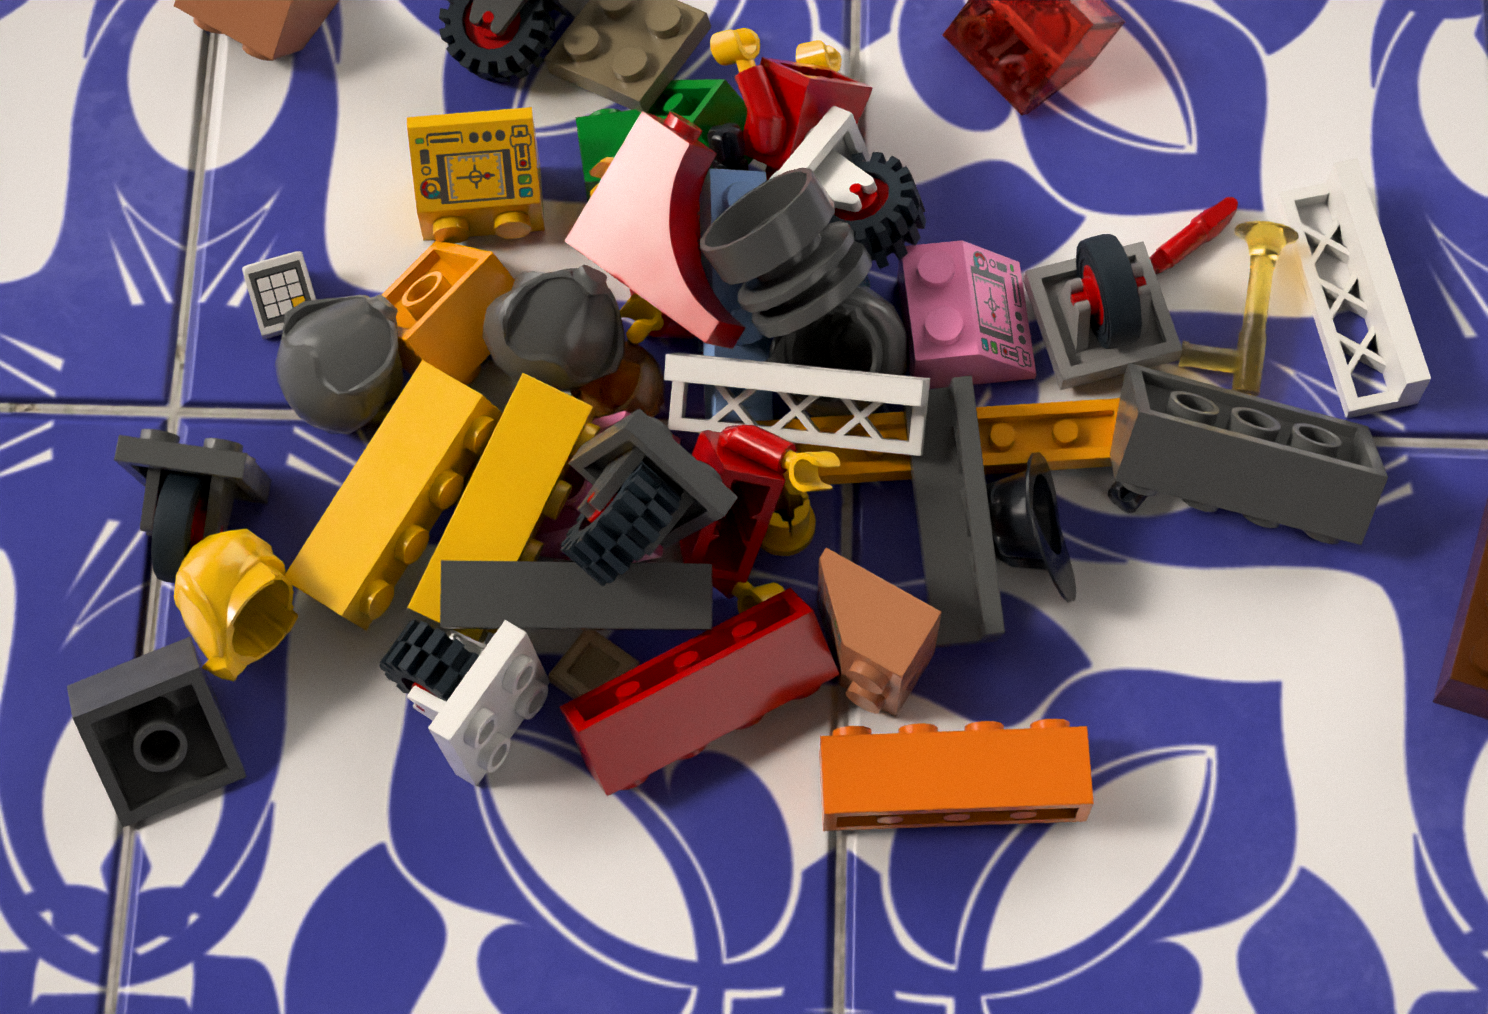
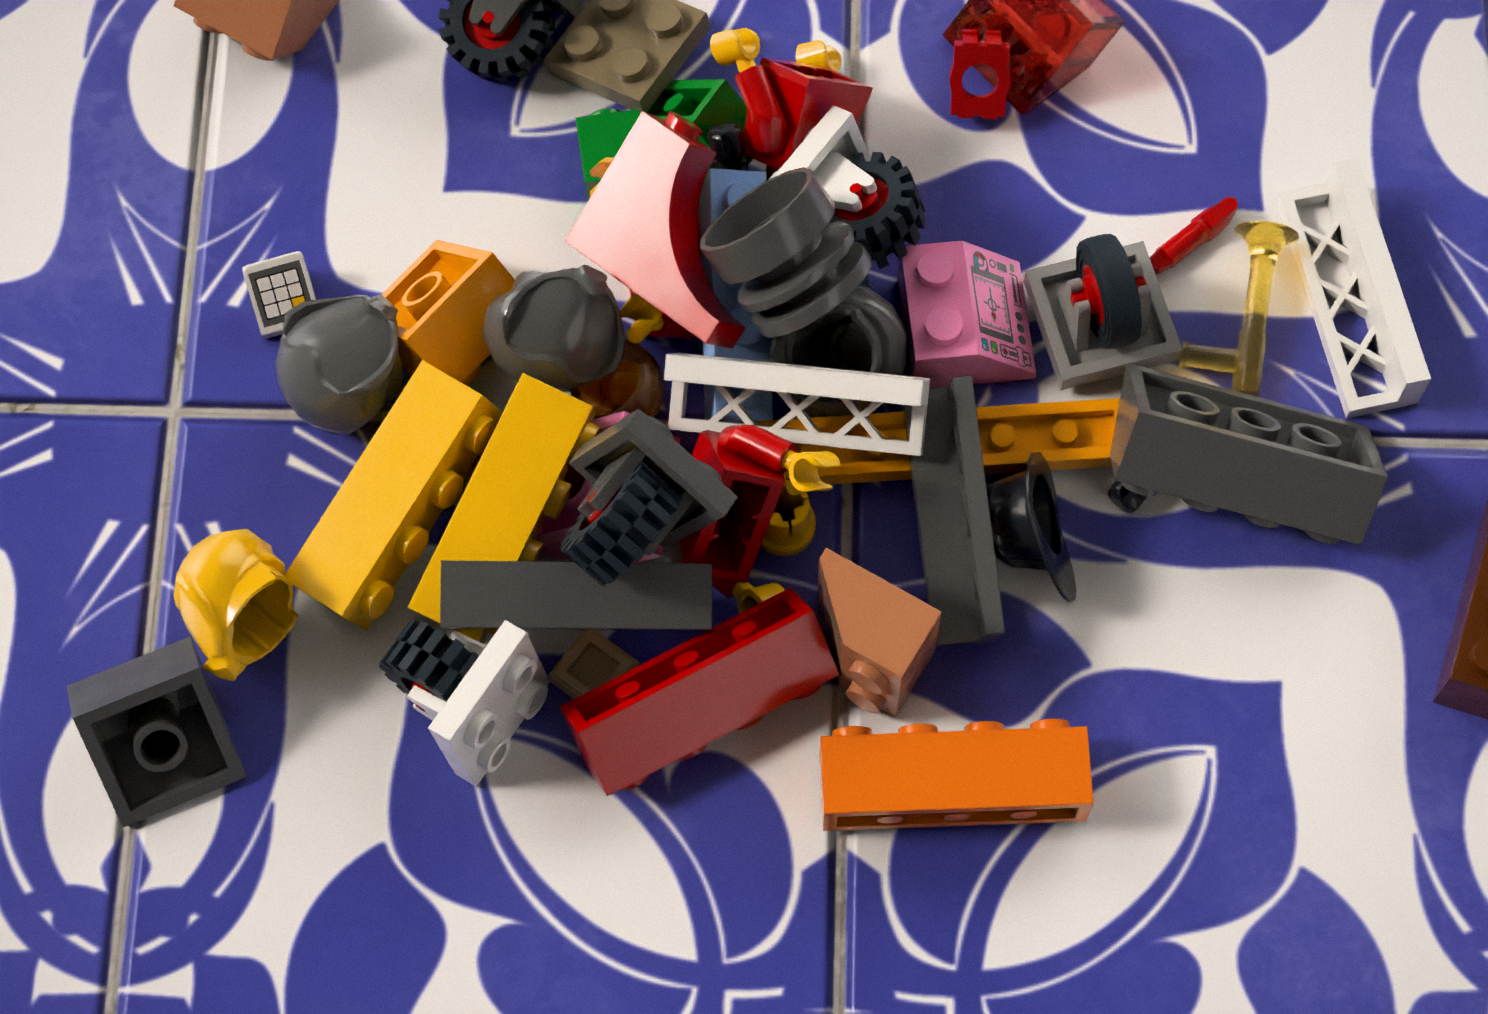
(187, 490): dark grey plate -> none
(476, 174): yellow slope -> none
(973, 52): none -> red piece

